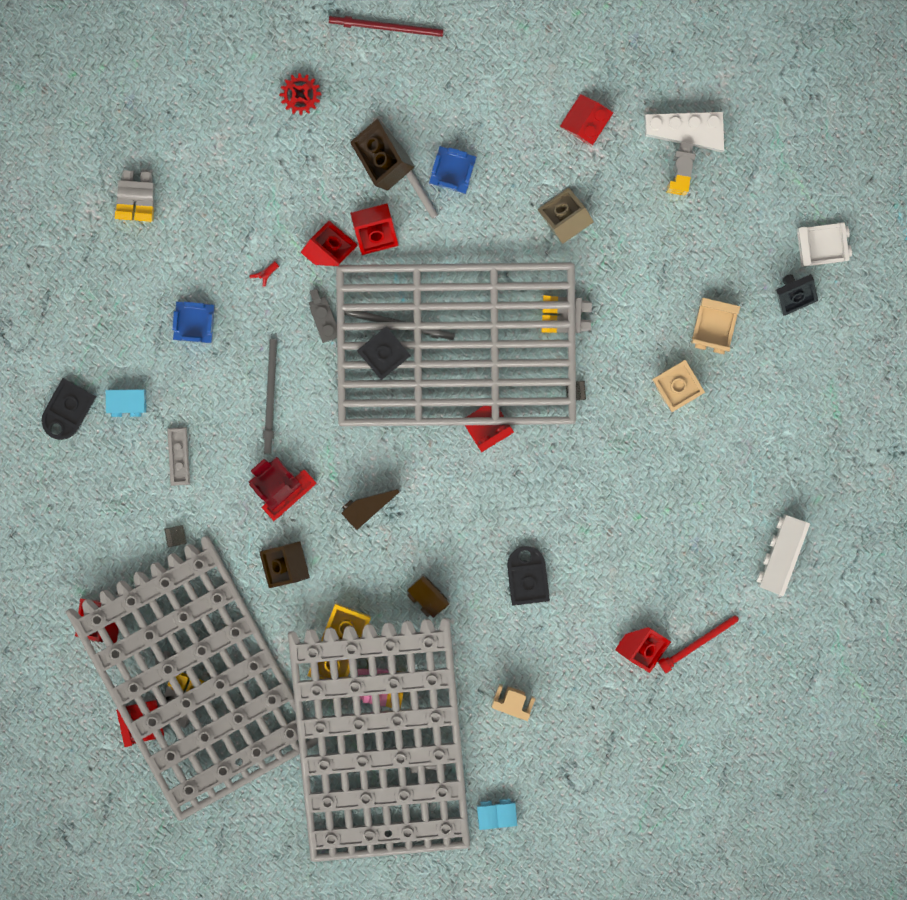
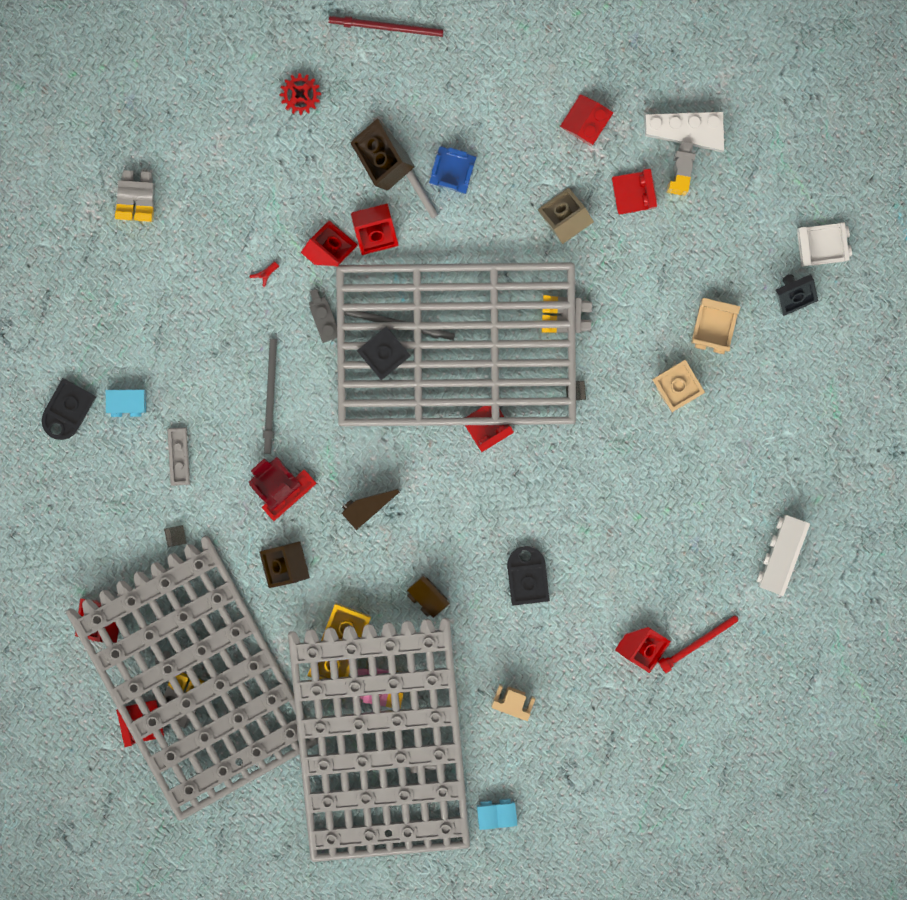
(193, 322): blue panel -> none
(634, 192): none -> red bracket

